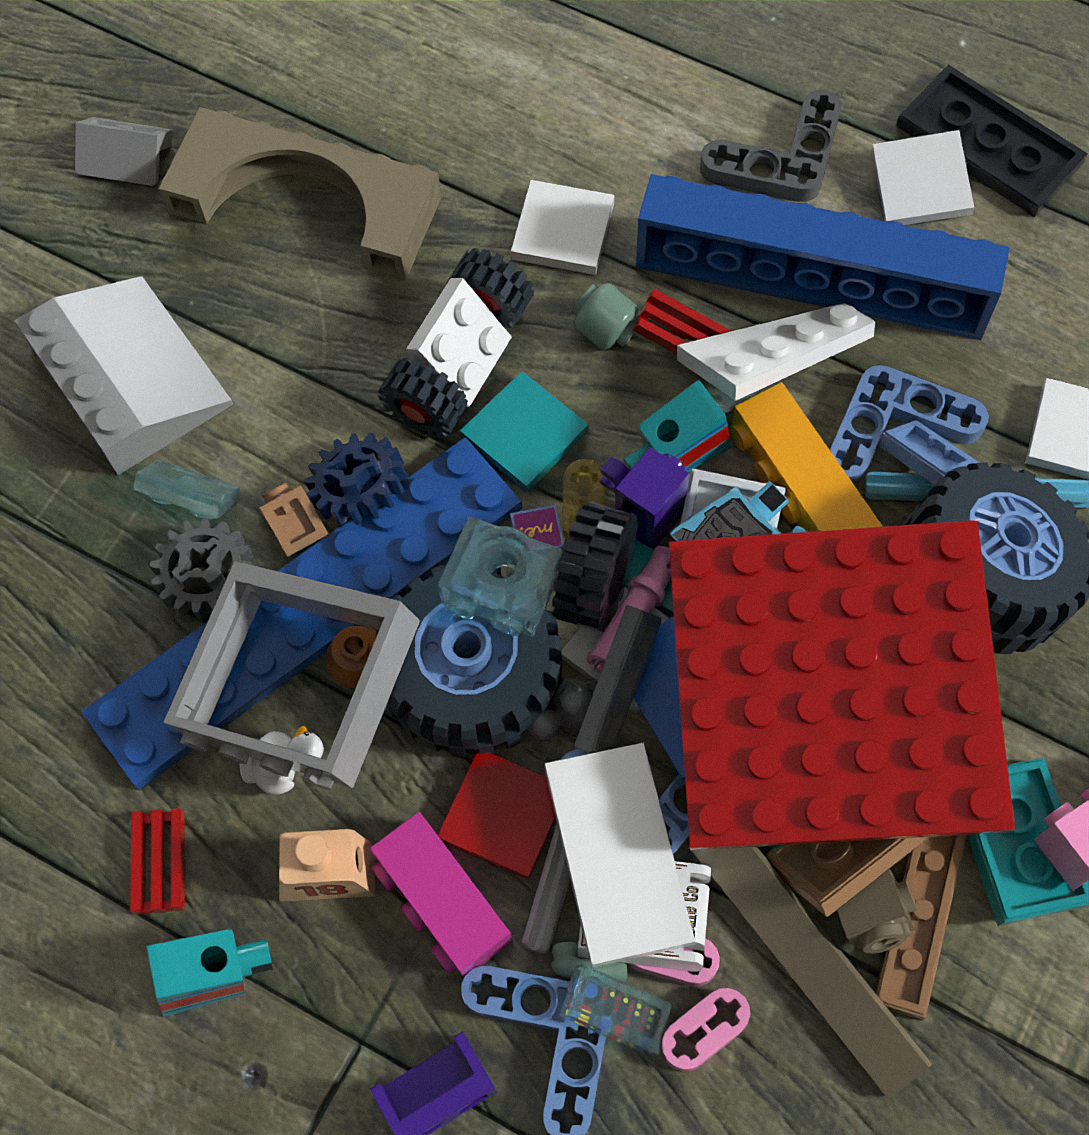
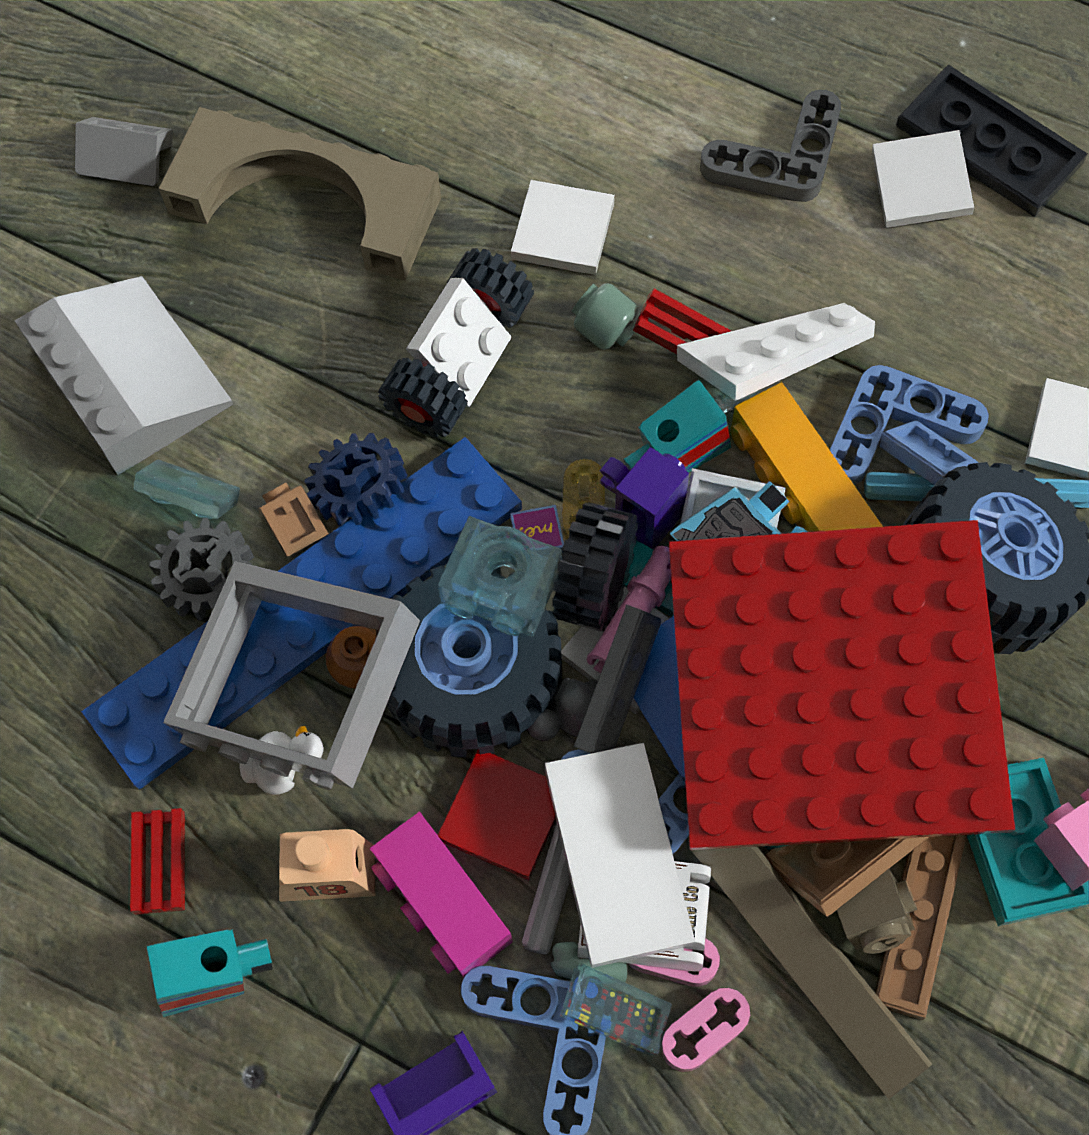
(524, 431): teal tile -> none
(820, 256): blue brick -> none

